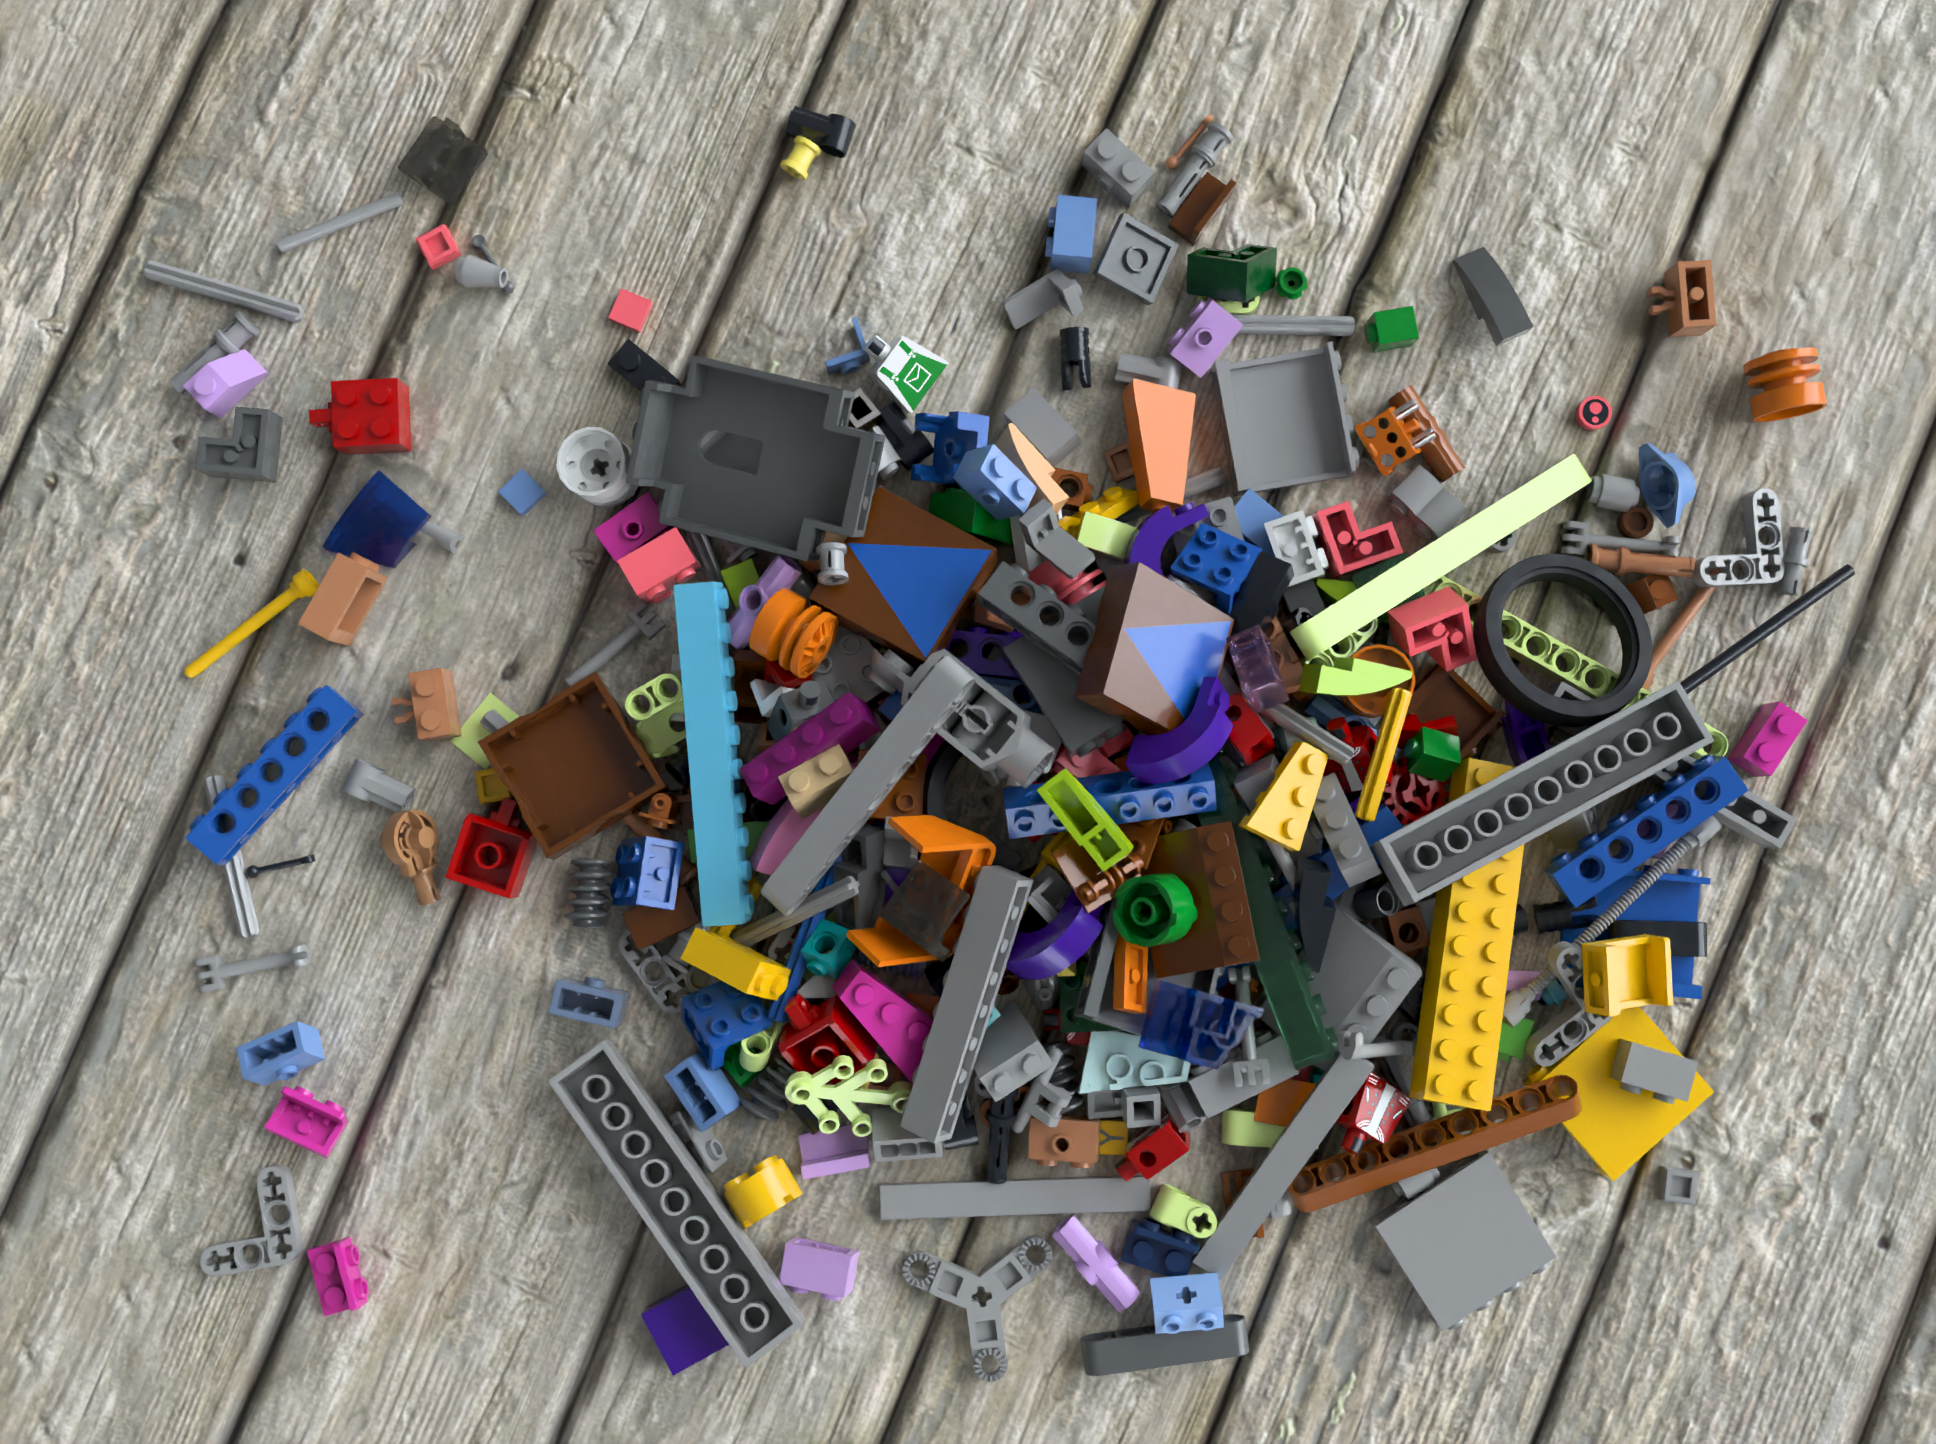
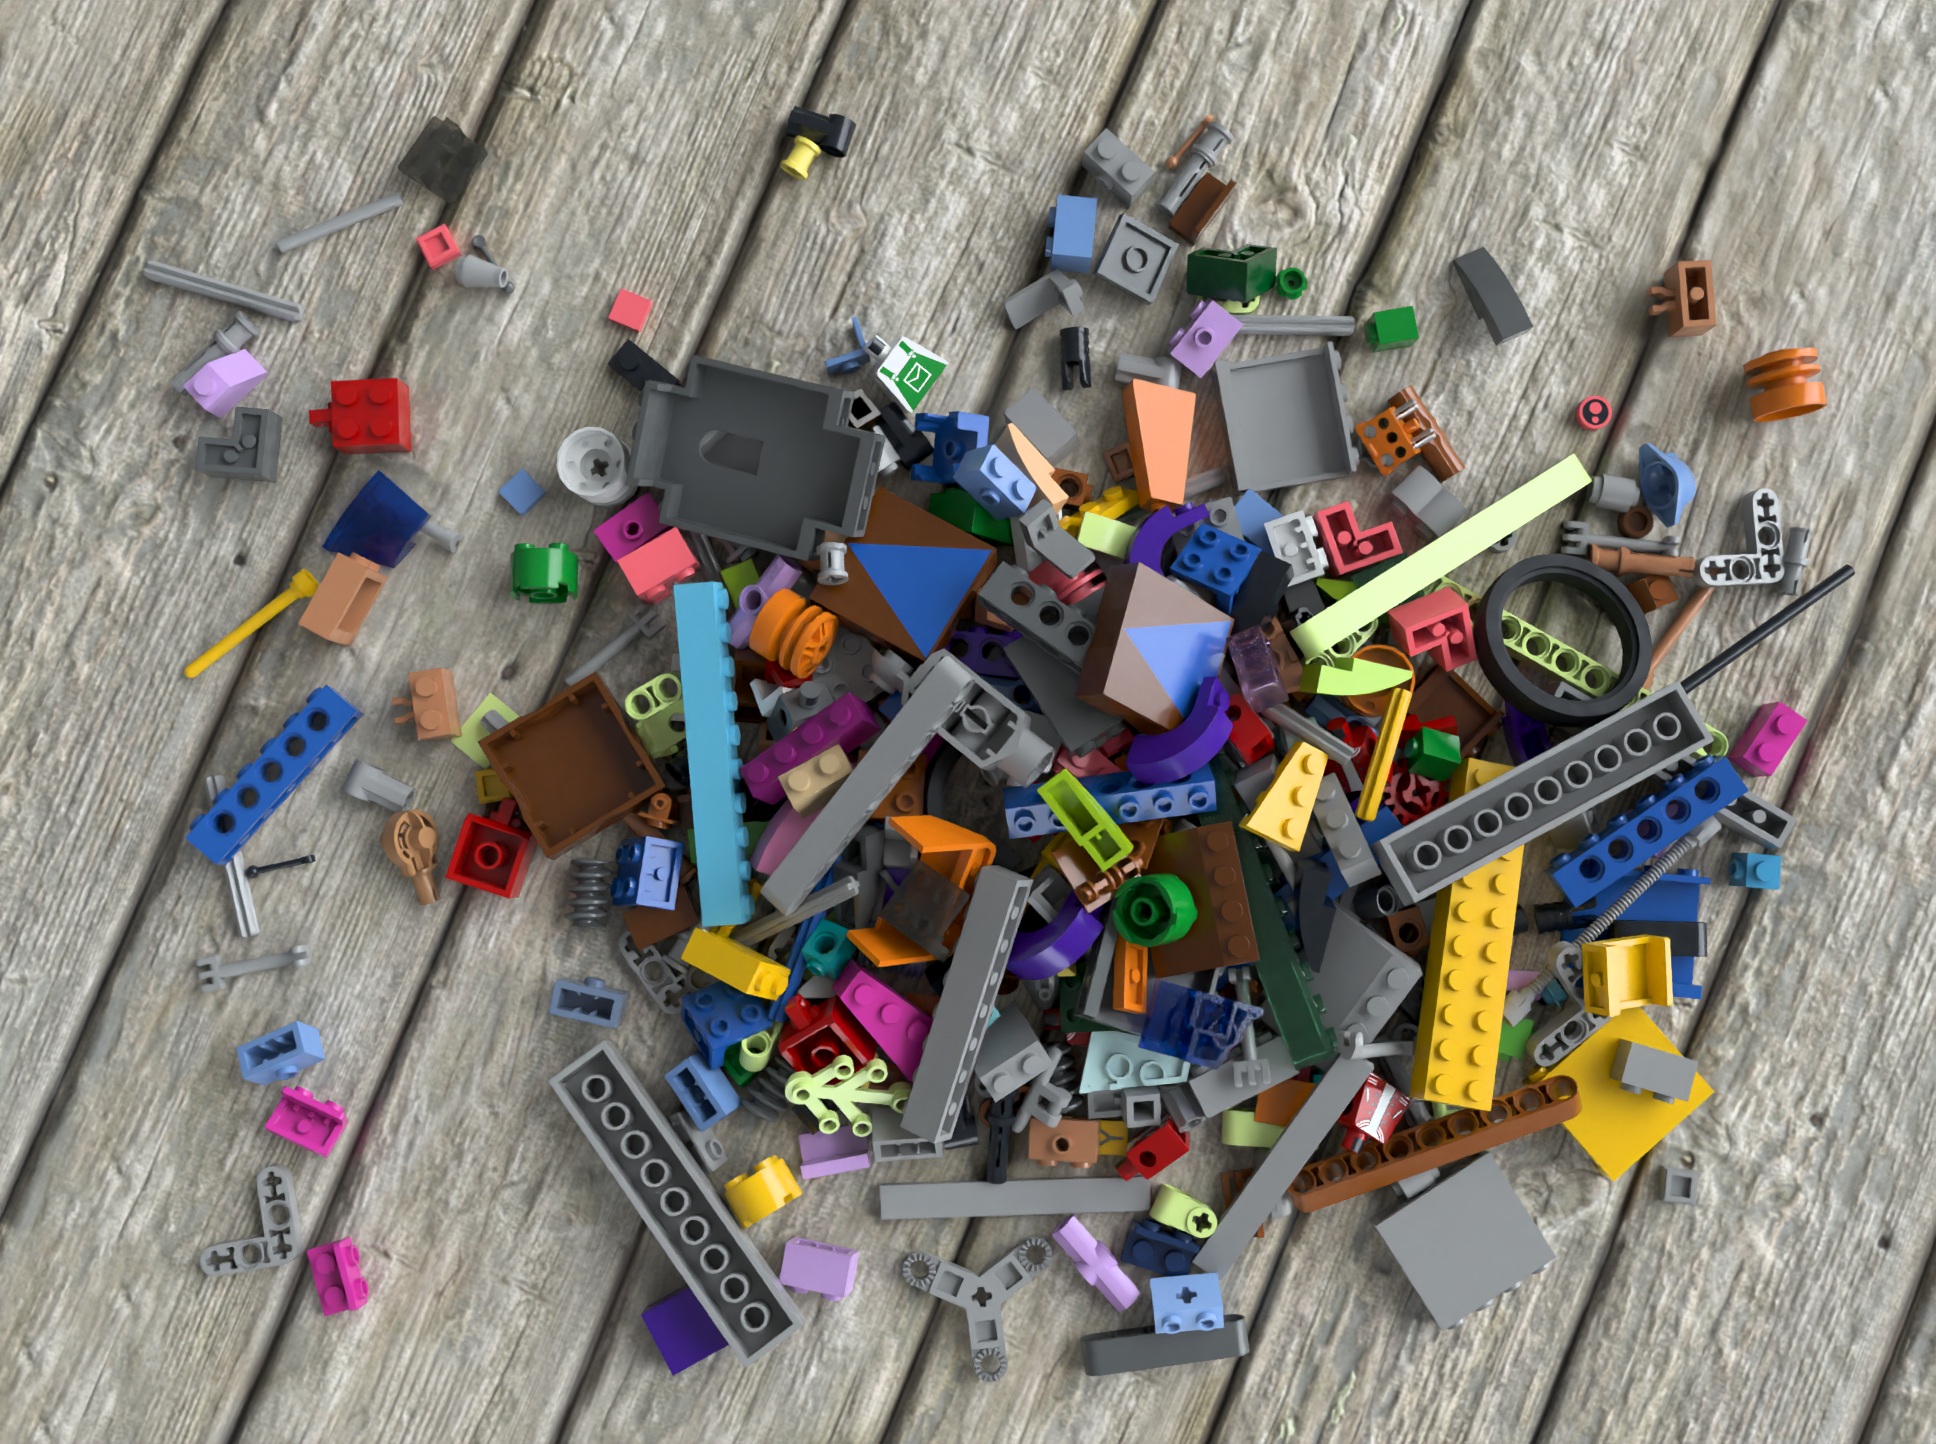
(543, 573): none -> green brick
(1755, 870): none -> dark azure brick

